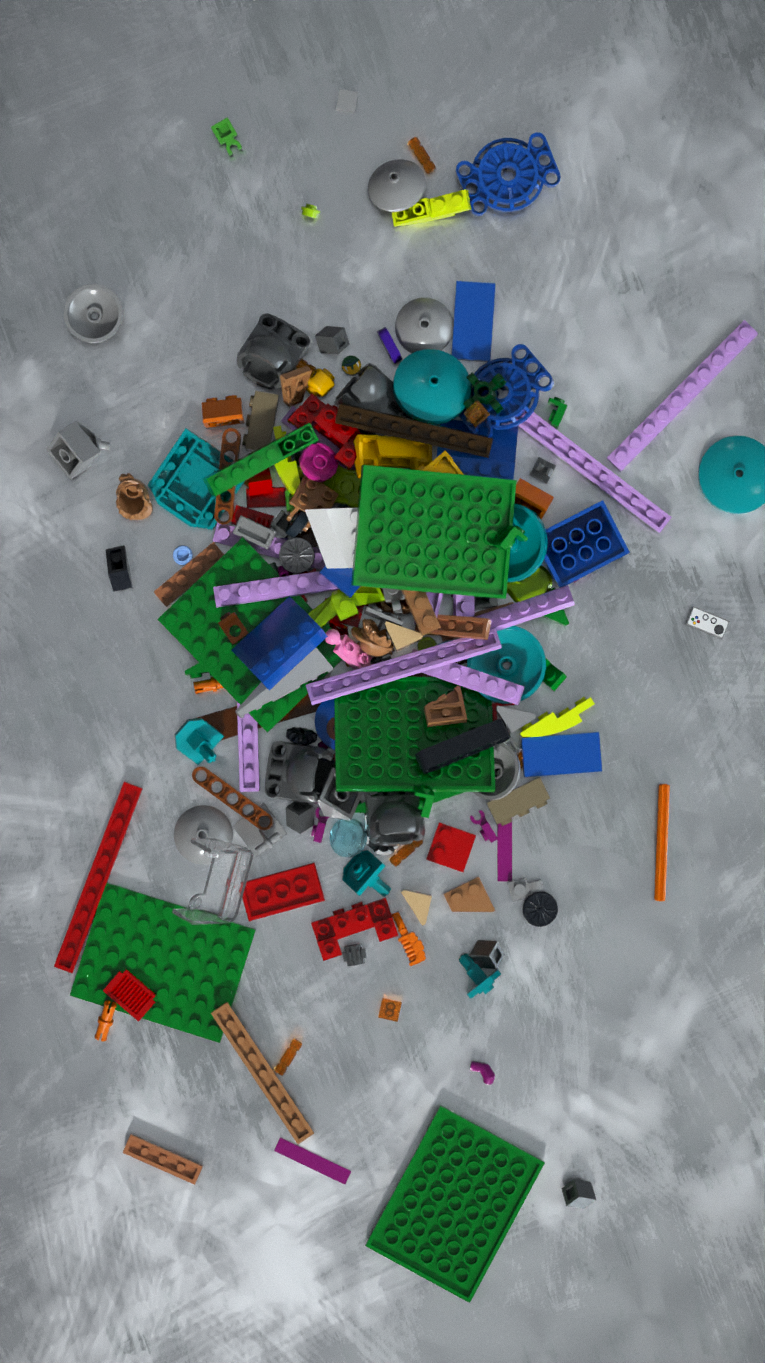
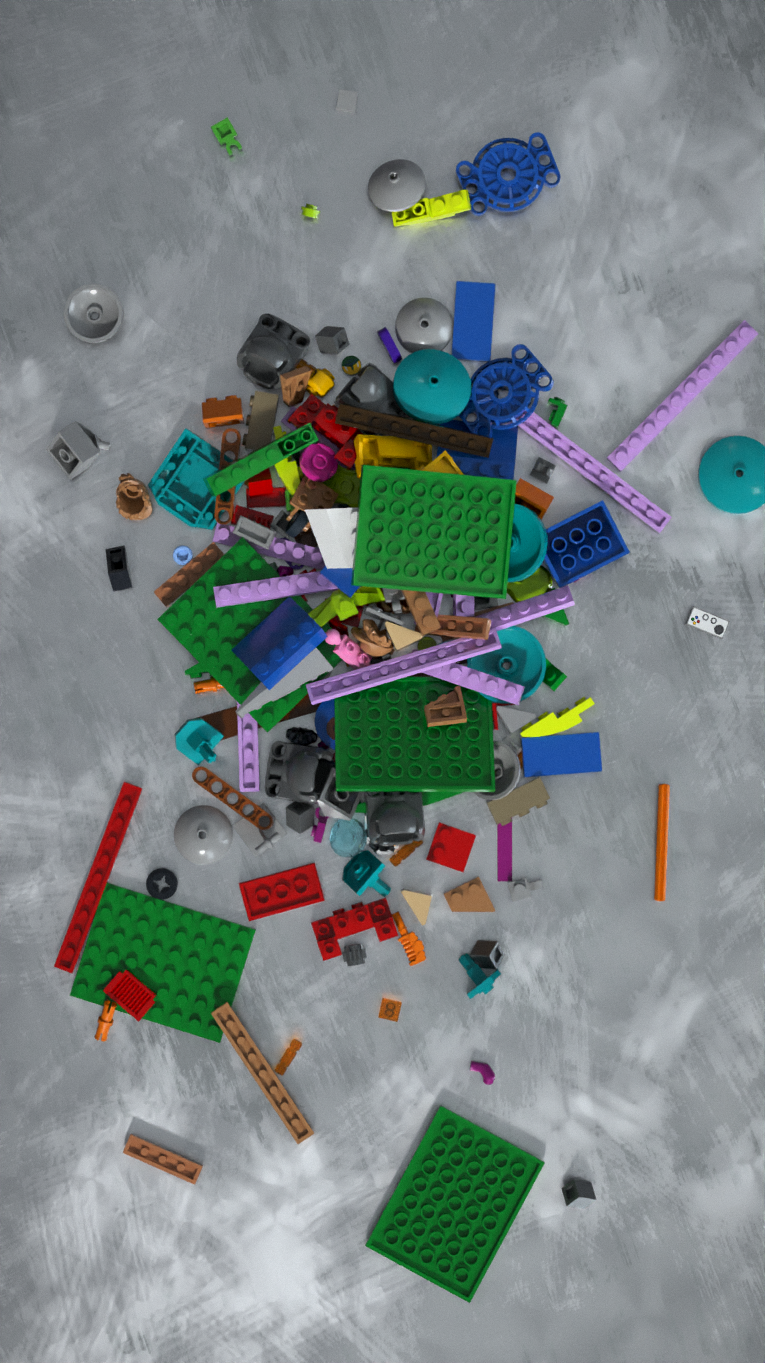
(153, 887): none -> black gear
(223, 885): clear windscreen -> none
(227, 622): reddish brown bracket -> none
(296, 555): flat silver wheel -> none
(312, 1161): magenta sticker -> none
(422, 155): clear orange axle -> none
(426, 799): green bracket -> none
(462, 746): black beam -> none
(476, 413): clear orange tile -> none
(486, 832): magenta plate -> none
(497, 382): dark green pin -> none
(508, 537): green bracket -> none
(540, 909): black wheel -> none

